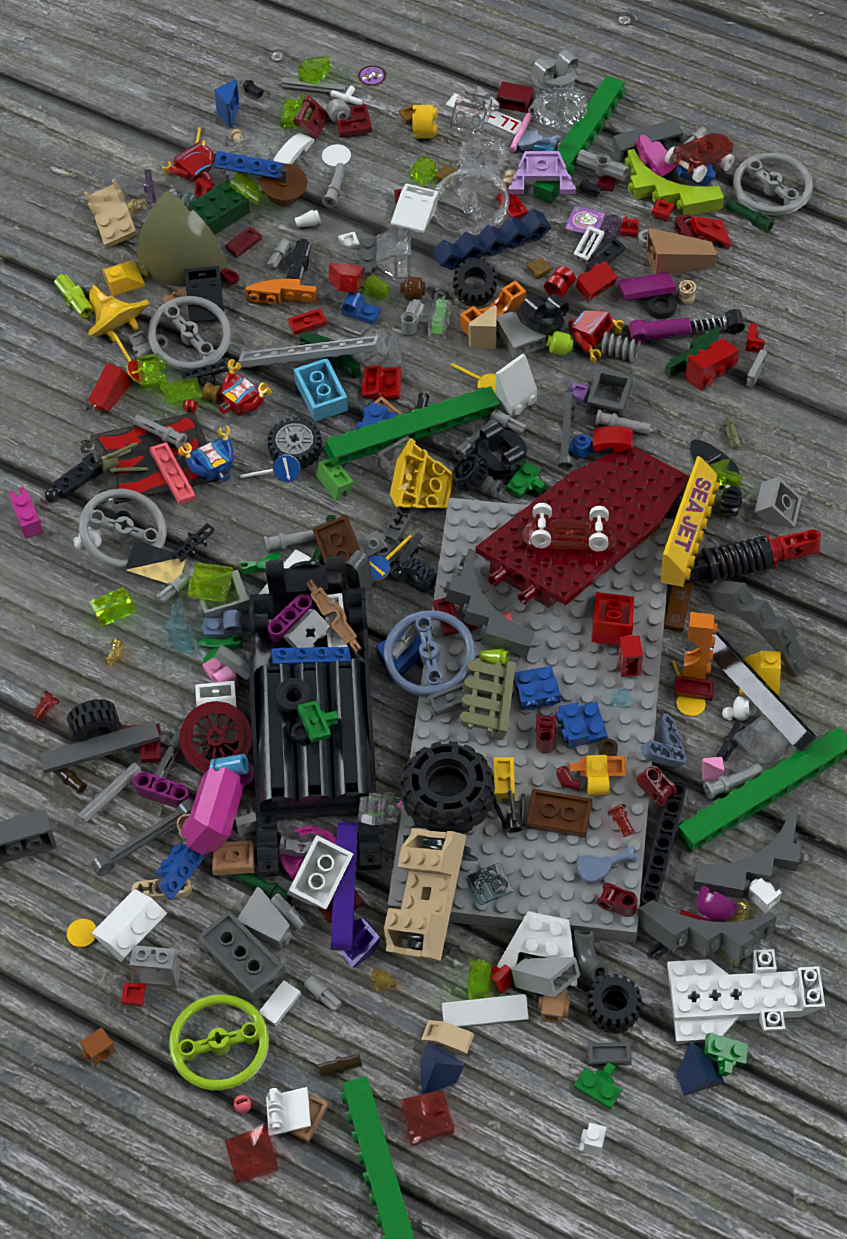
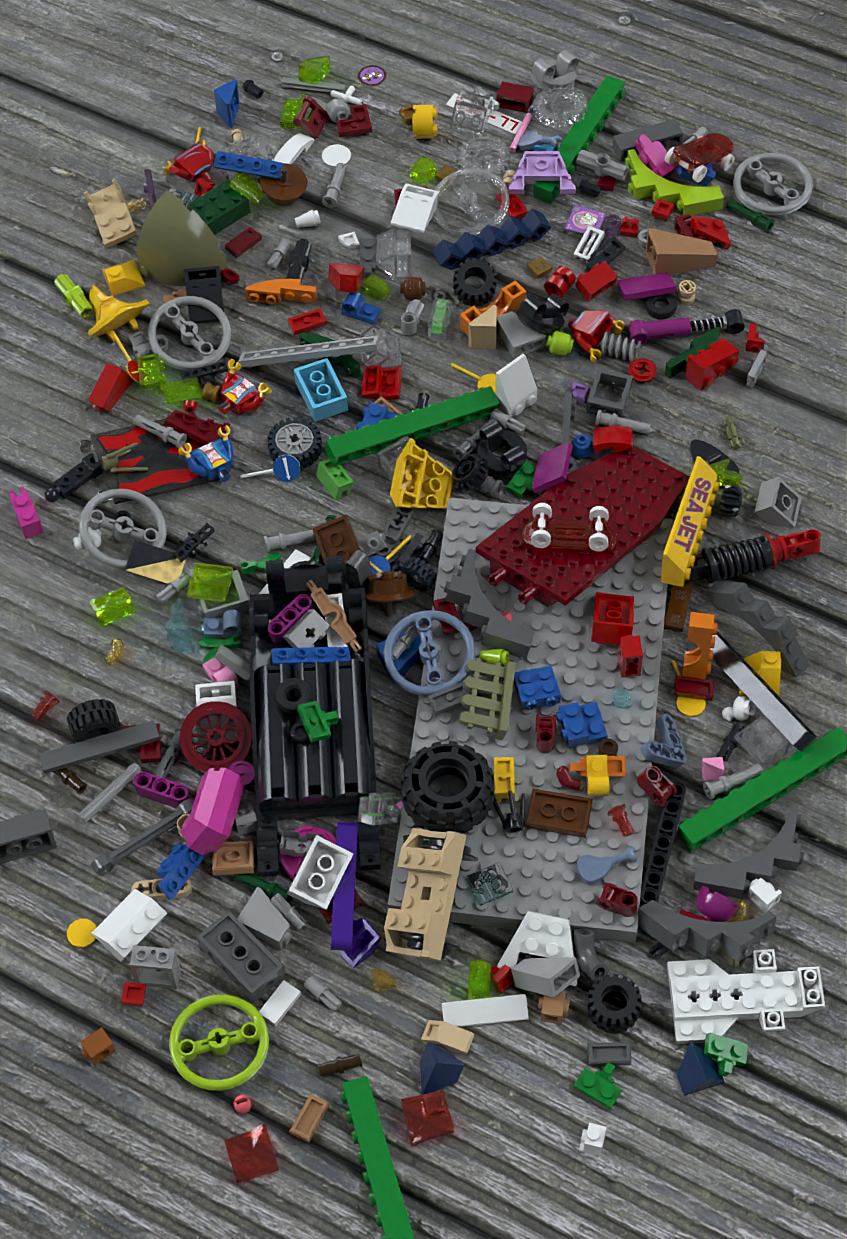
(172, 473): coral tile -> none
(195, 428): none -> dark red wing
(236, 763): dark azure piece -> none
(287, 1110): white hinge -> none
(388, 587): none -> reddish brown piece
(430, 545): none -> black pin
(552, 467): none -> magenta tile
(637, 365): none -> red gear

